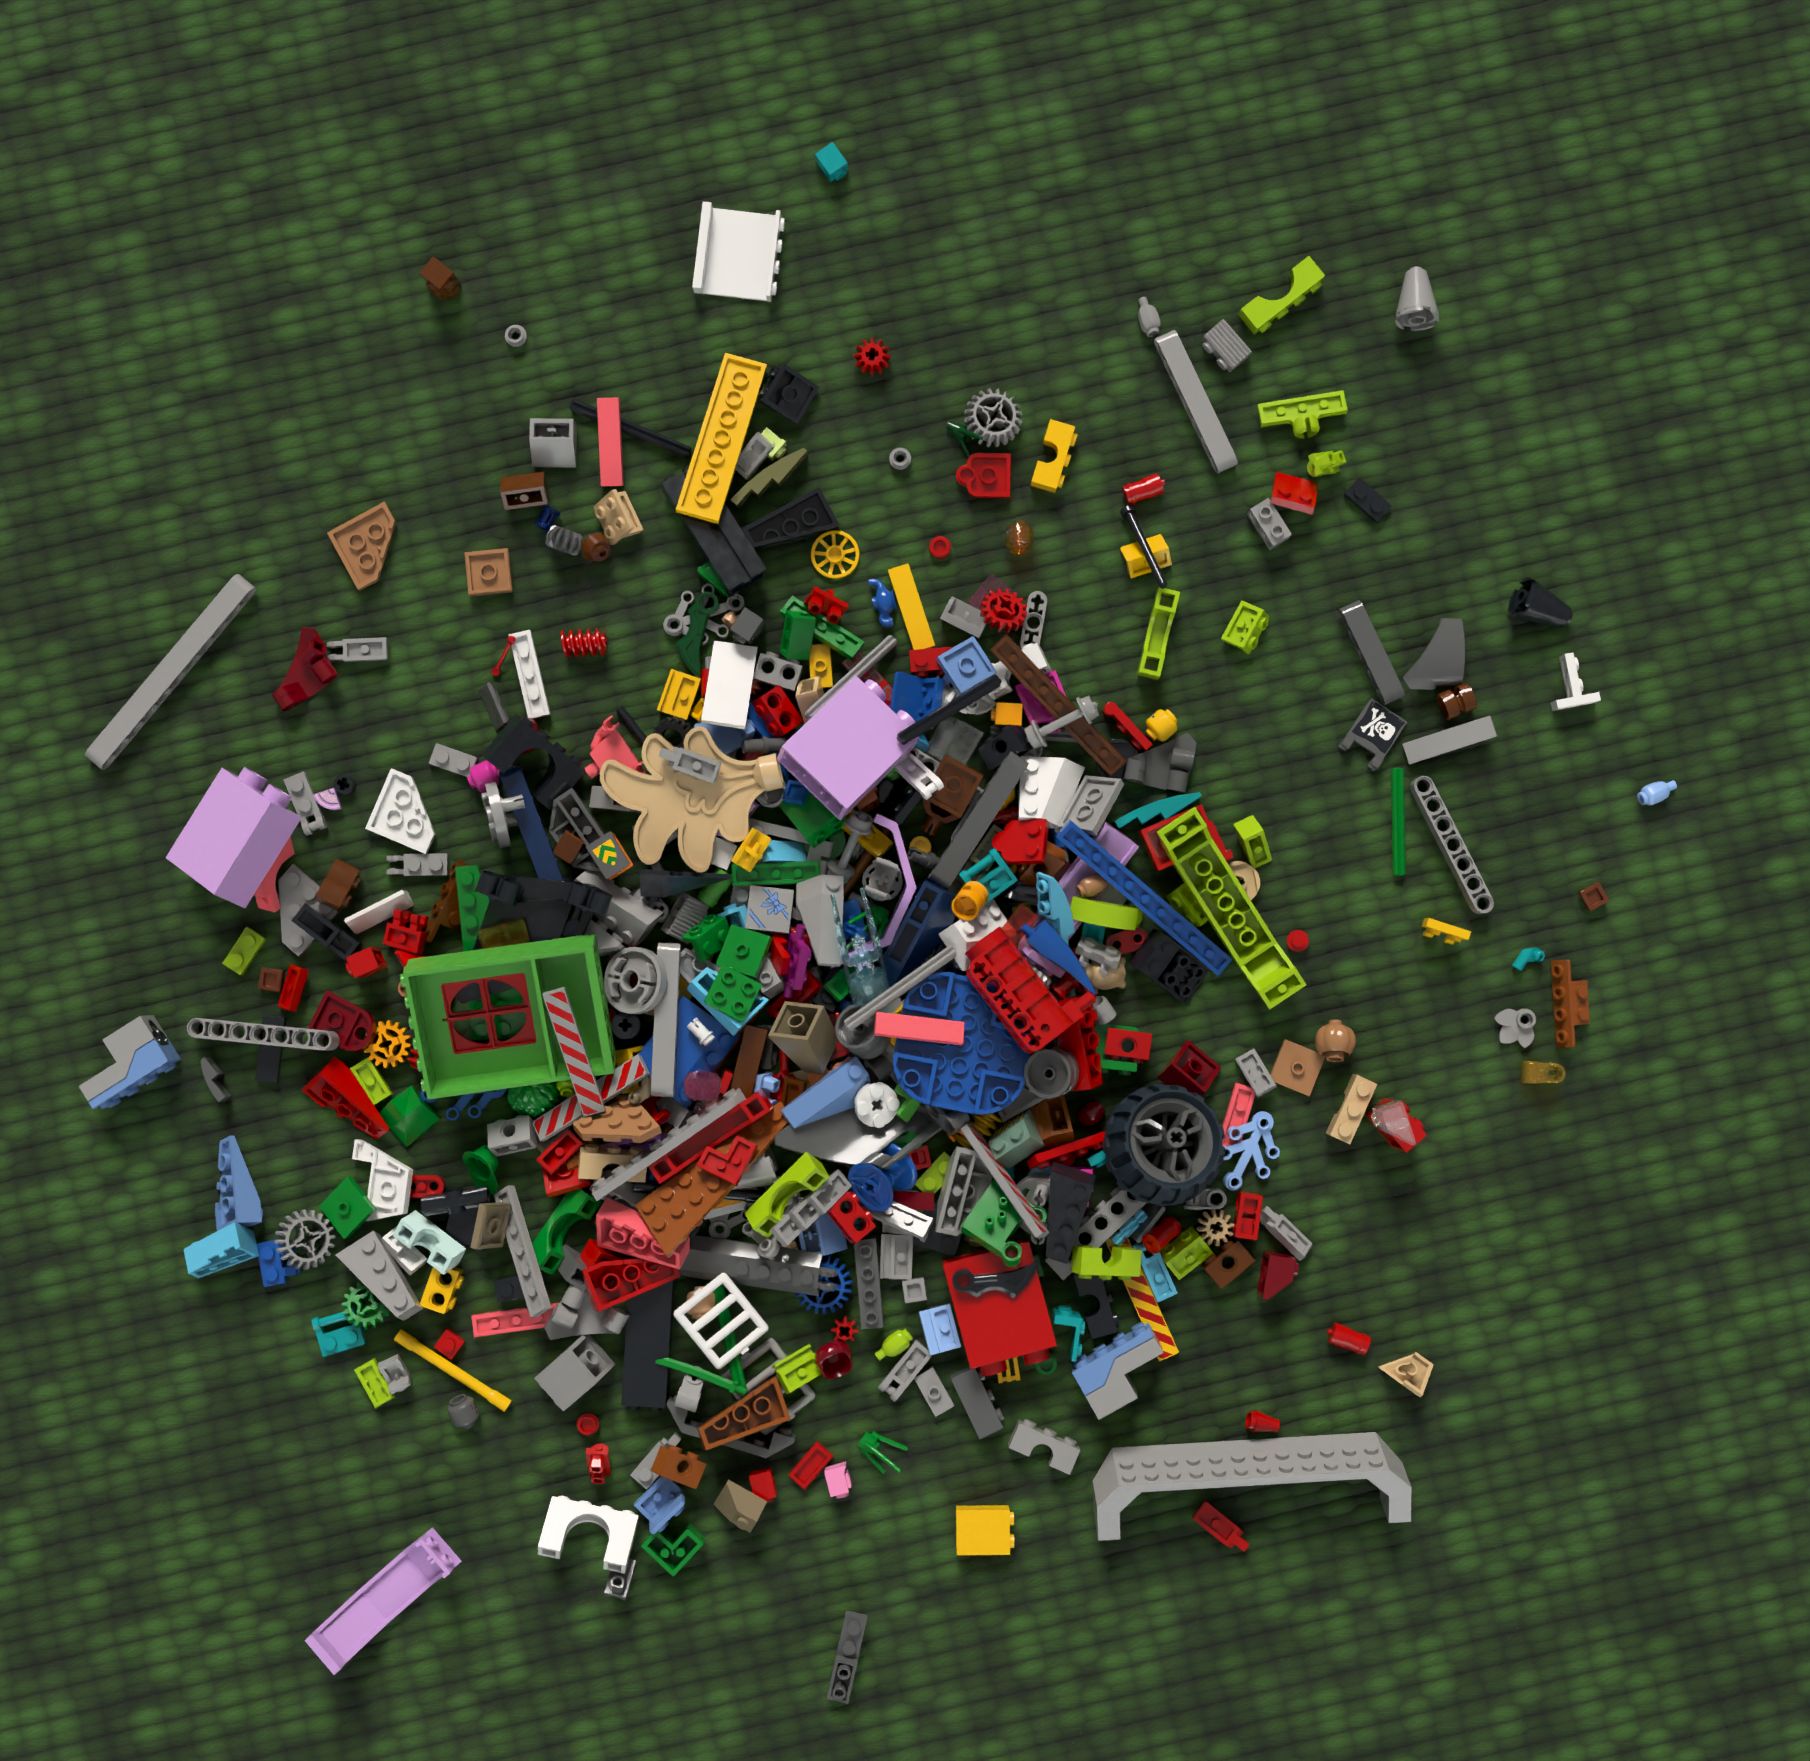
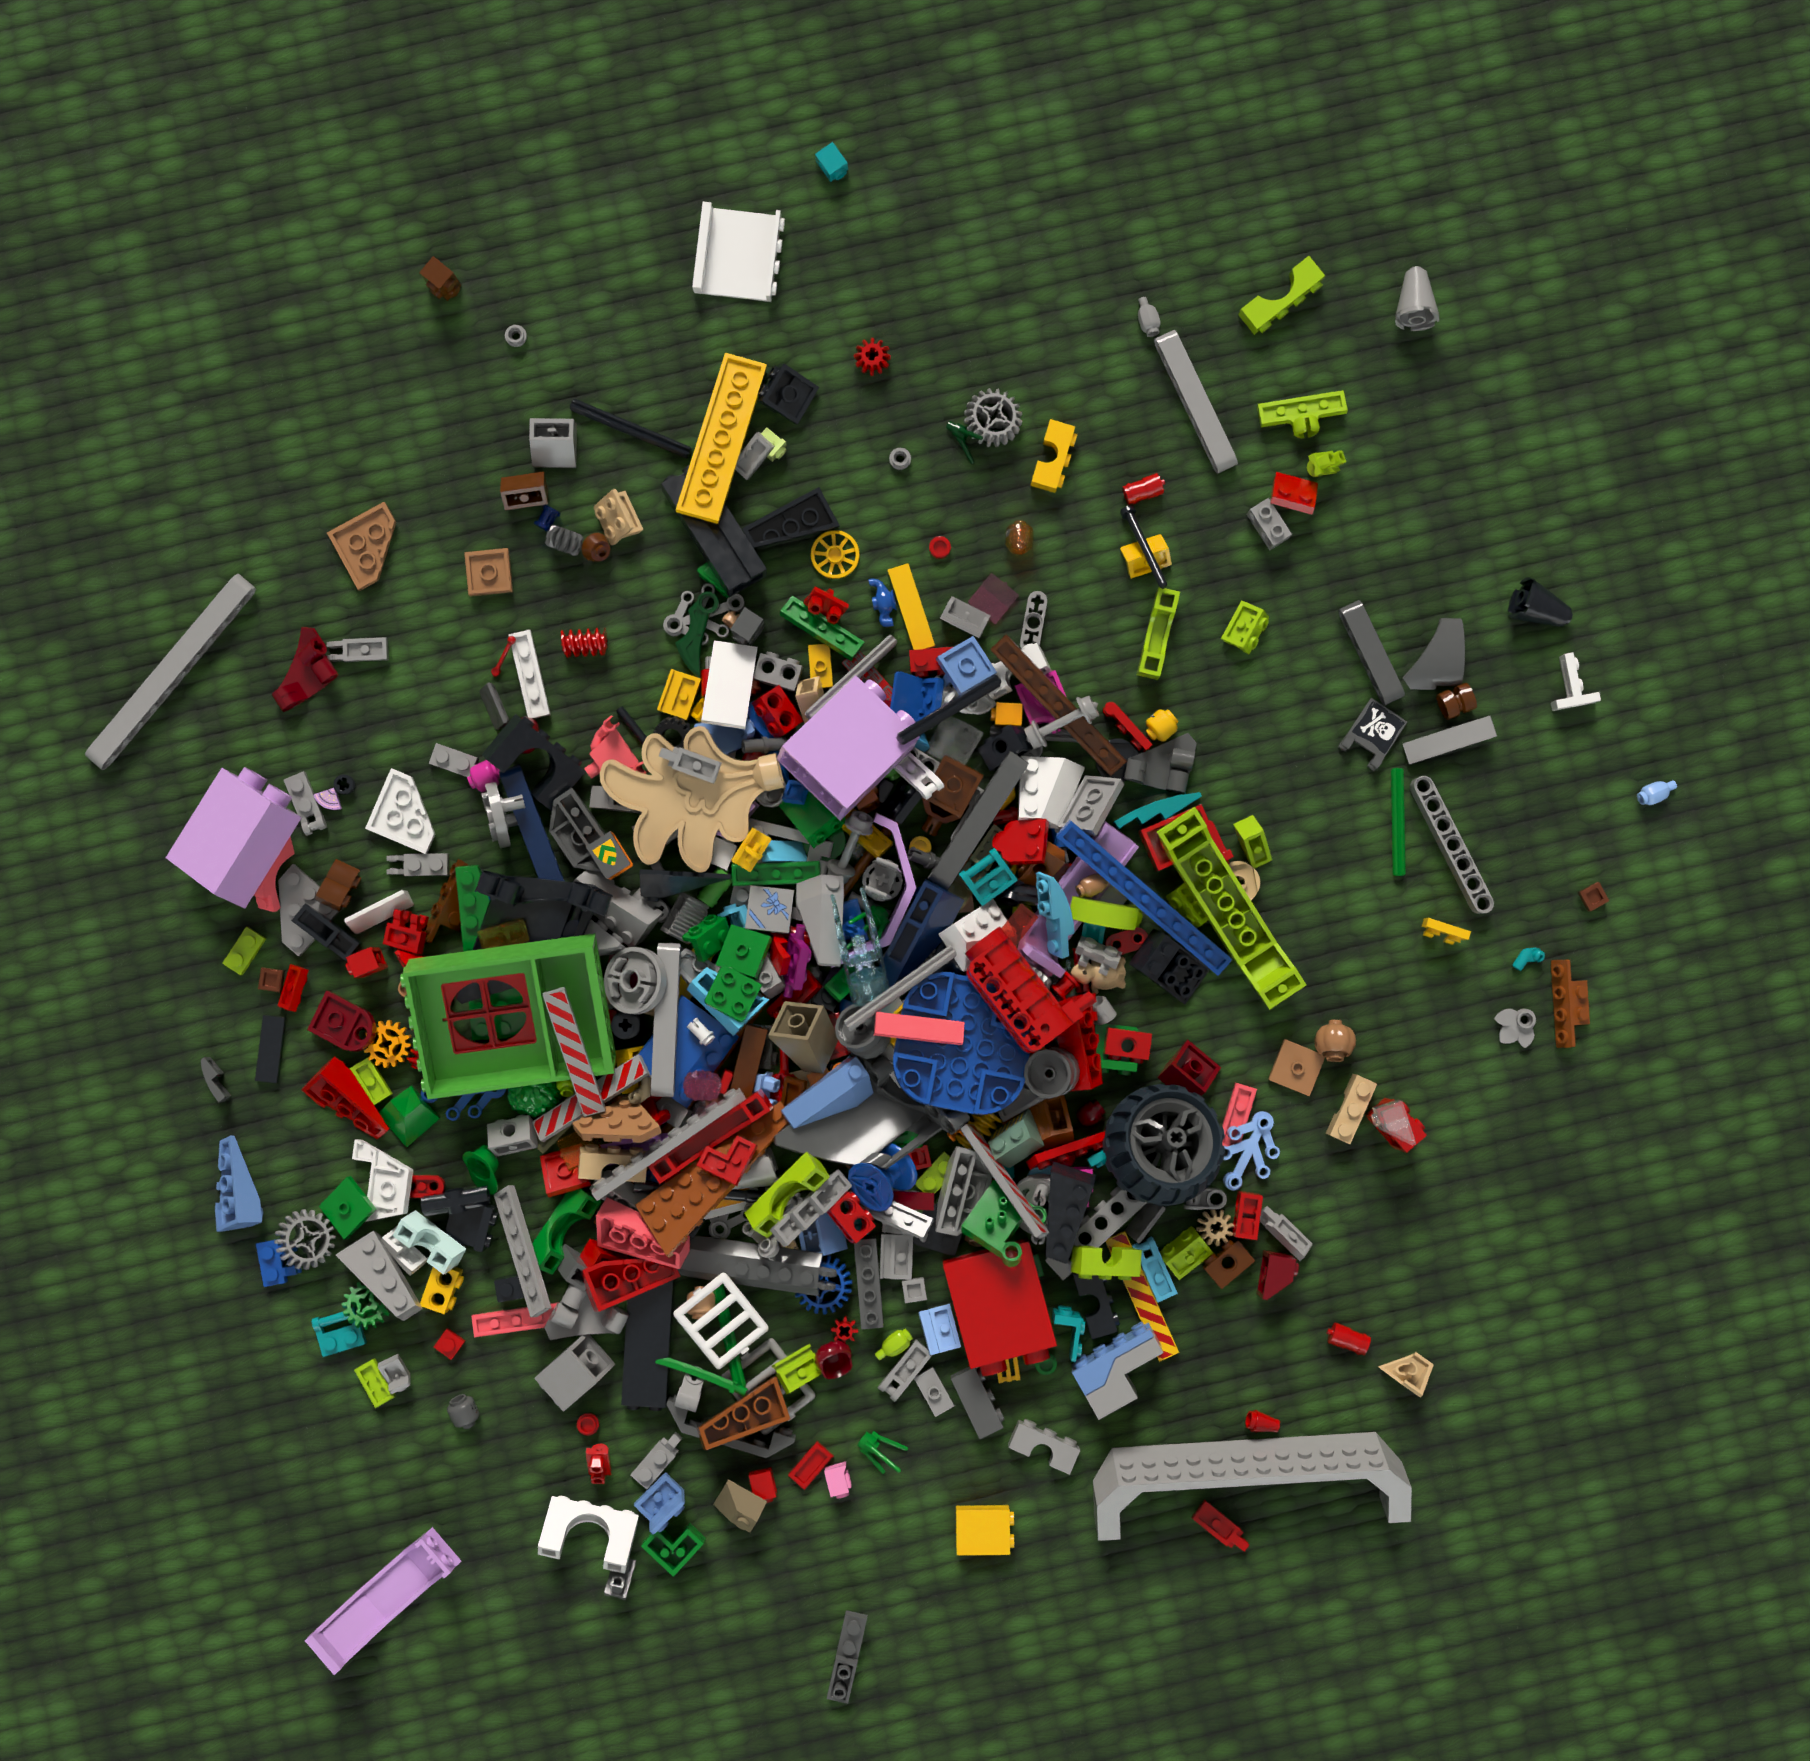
(140, 1055): piece -> none
(221, 1250): medium azure wedge -> none
(253, 1032): light grey beam -> none
(414, 1345): yellow piece -> none
(490, 1225): dark tan plate -> none
(559, 1151): red slope -> none
(568, 847): reddish brown slope -> none
(610, 441): coral tile -> none
(687, 1474): dark orange brick -> none
(775, 473): olive slope -> none
(797, 635): green hinge -> none
(874, 1092): white plate -> none
(907, 1105): bright green panel -> none
(970, 900): light orange wheel -> none
(986, 475): red plate -> none
(1003, 610): red gear -> none
(1009, 1282): black piece -> none
(1053, 947): blue piece -> none
(1129, 1227): medium azure axle -> none
(1161, 1235): red piece -> none
(1226, 346): light grey brick -> none
(1255, 1073): light grey plate -> none
(1297, 940): red plate -> none
(1367, 500): black plate -> none
(1538, 1072): clear yellow piece -> none

